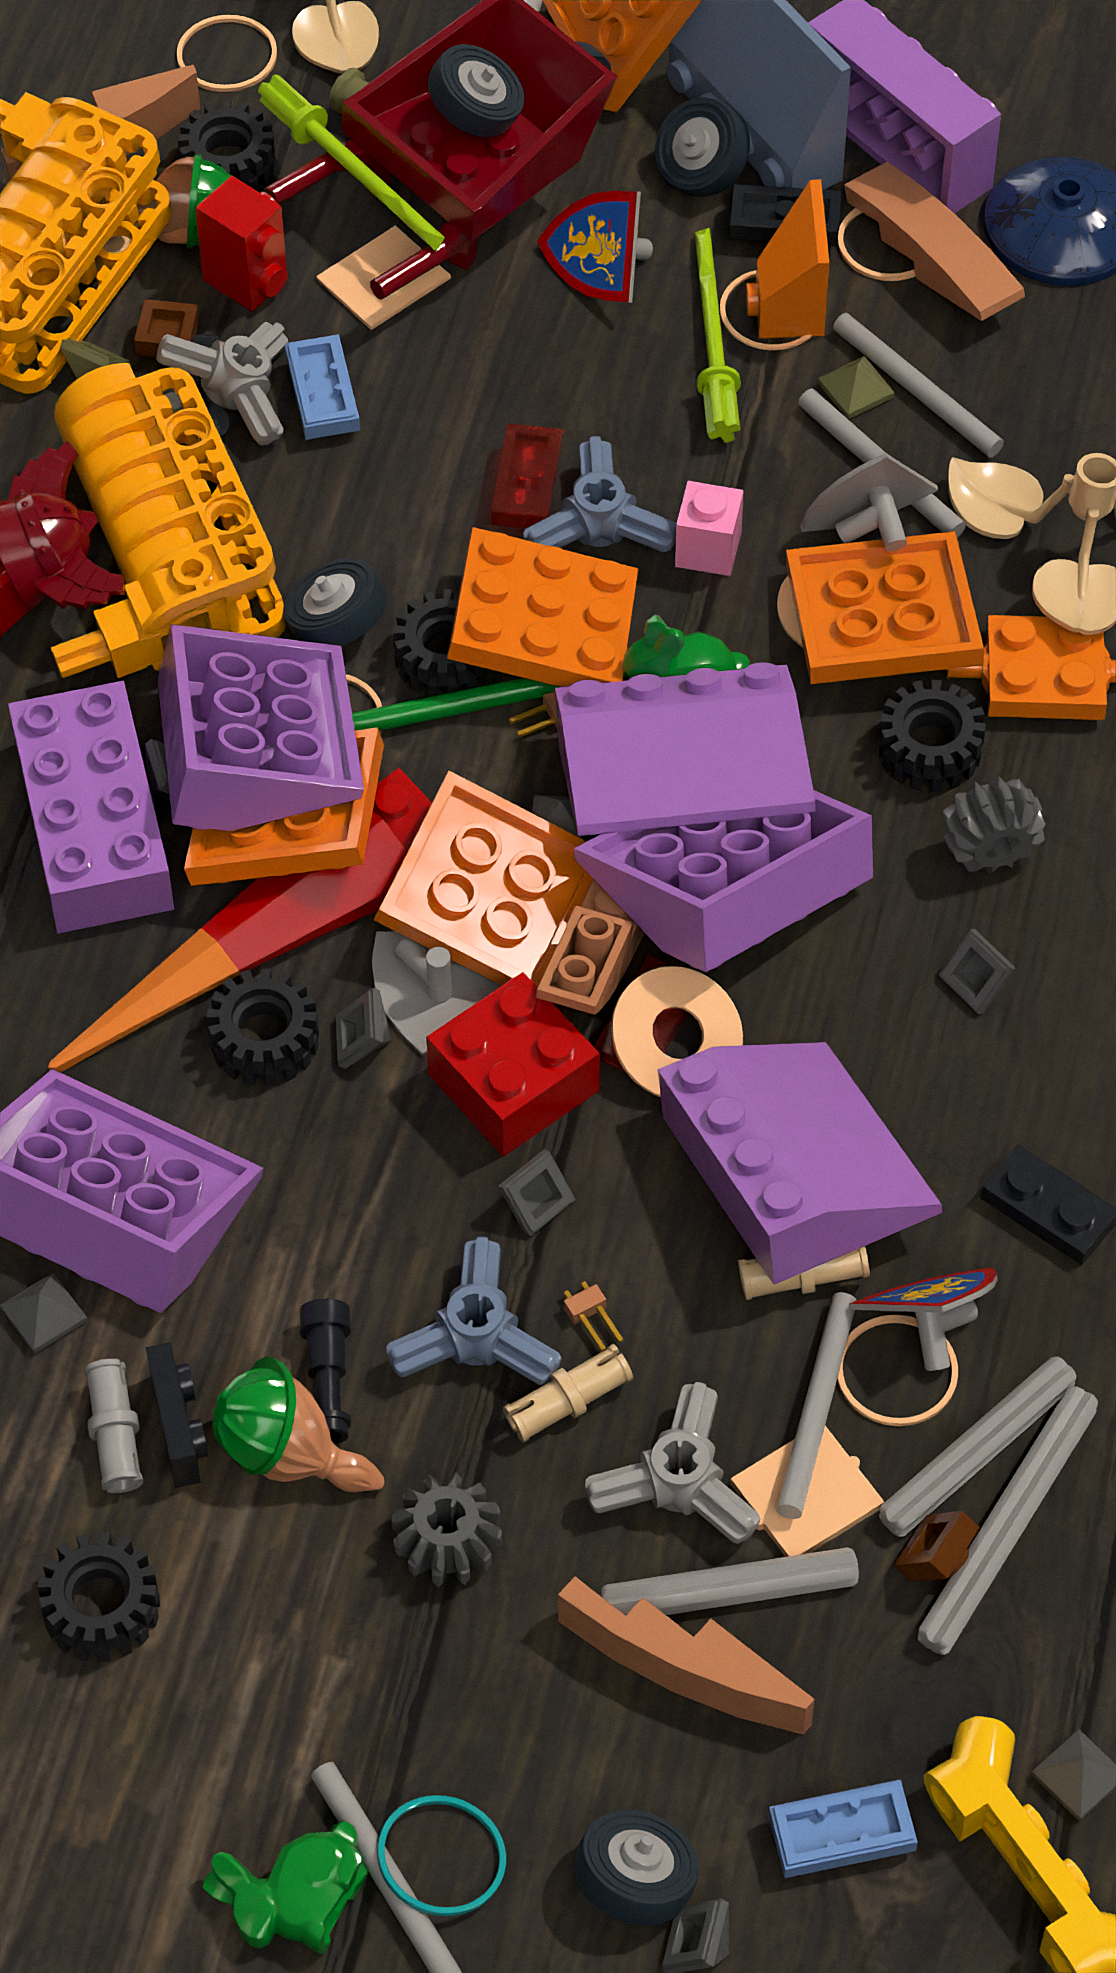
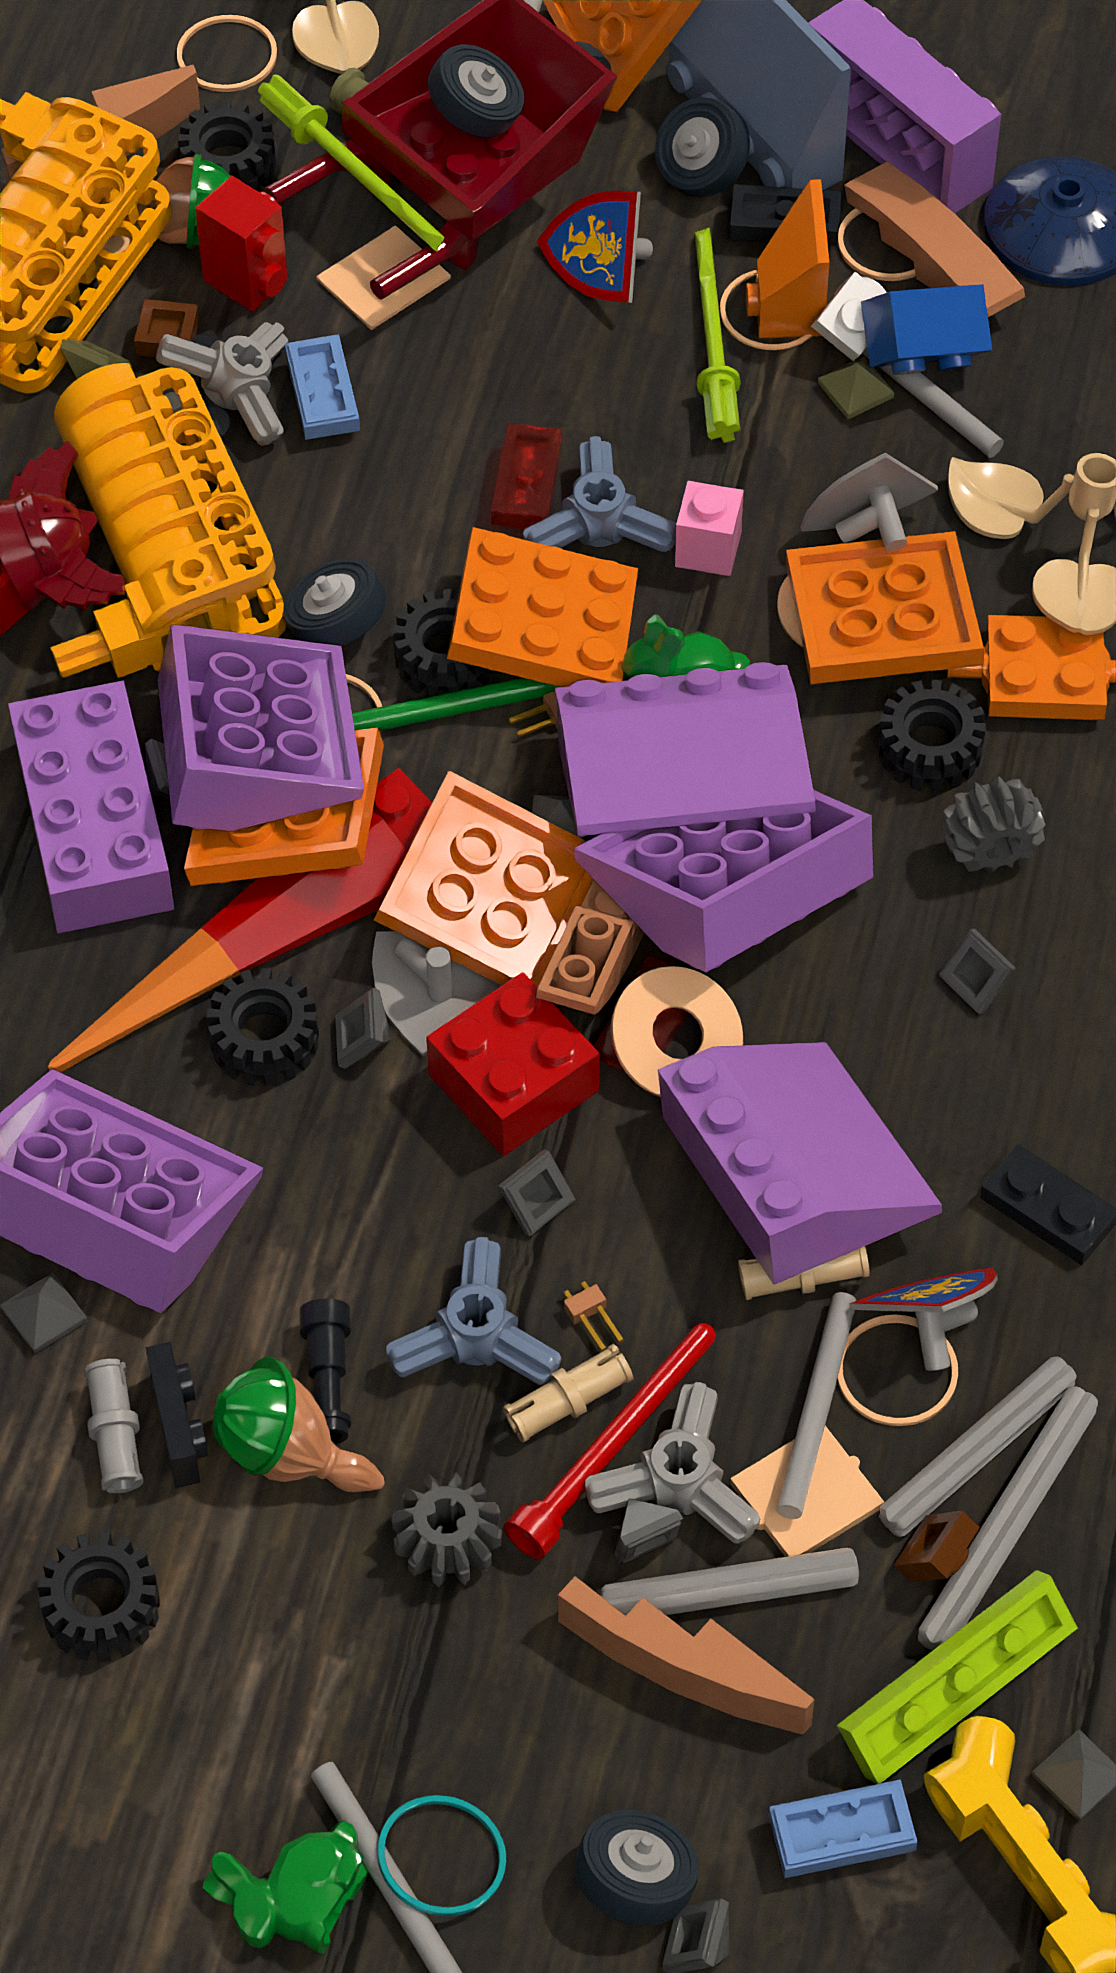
(537, 1526): none -> red piece
(645, 1529): none -> dark grey slope
(843, 318): none -> white bracket
(866, 450): light grey bar -> none
(926, 327): none -> blue brick
(957, 1677): none -> lime plate

